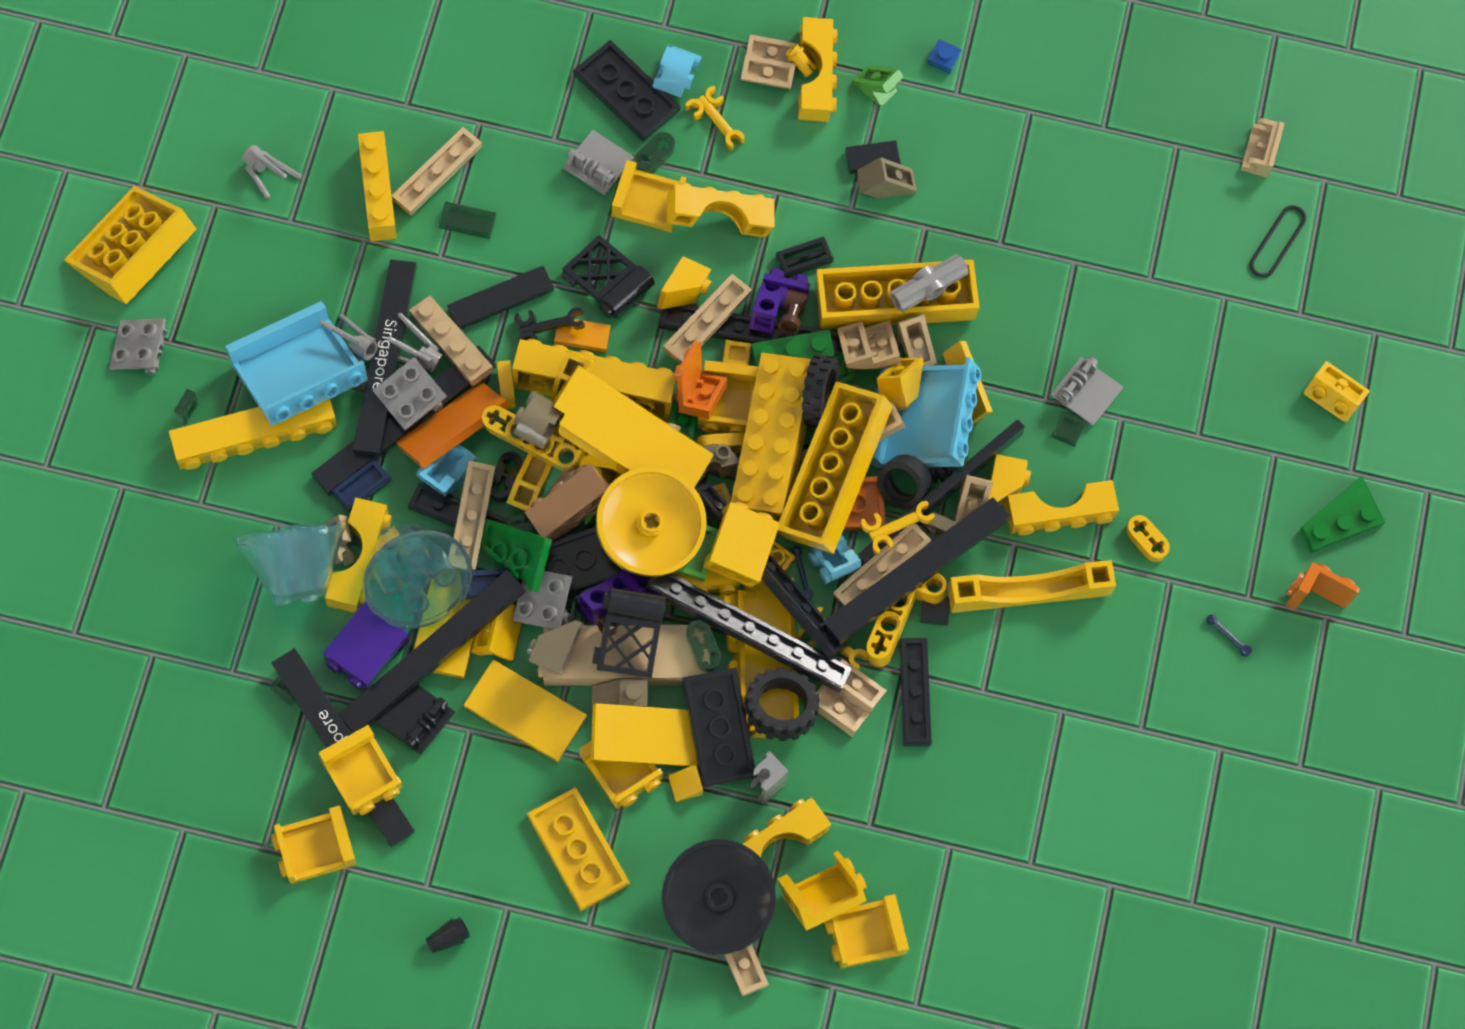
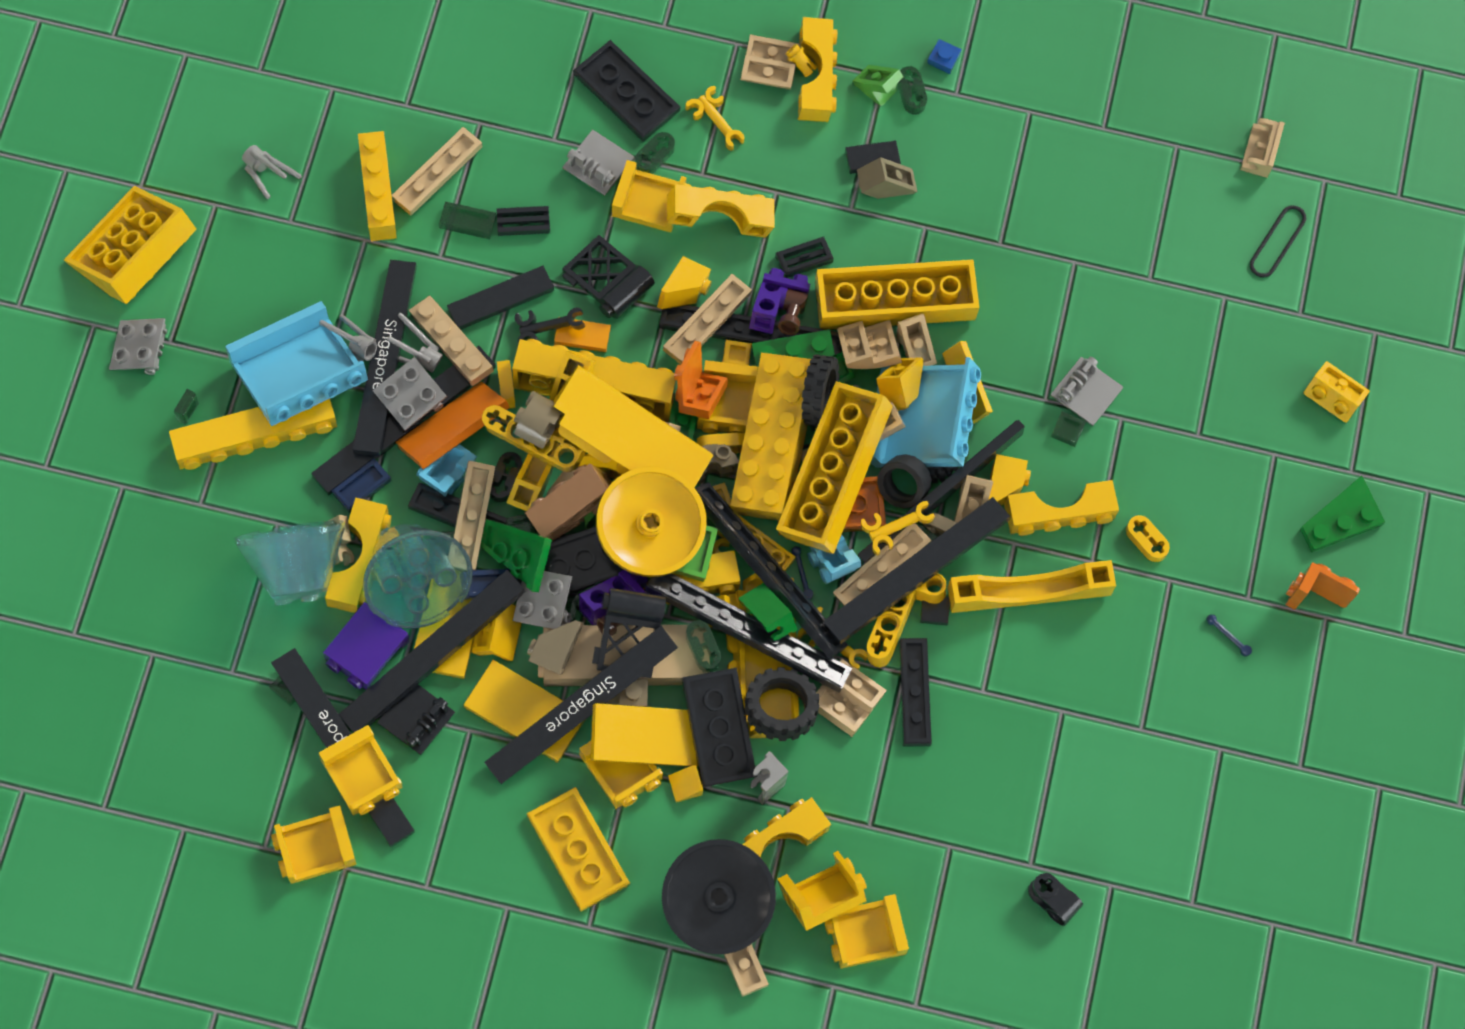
(448, 935): black cone -> none
(531, 214): none -> black tile
(580, 704): none -> black tile
(675, 70): medium azure cylinder -> none
(742, 544): yellow panel -> none
(769, 611): none -> green hinge
(917, 89): none -> clear green beam
(929, 283): light grey piece -> none
(1056, 900): none -> black piece

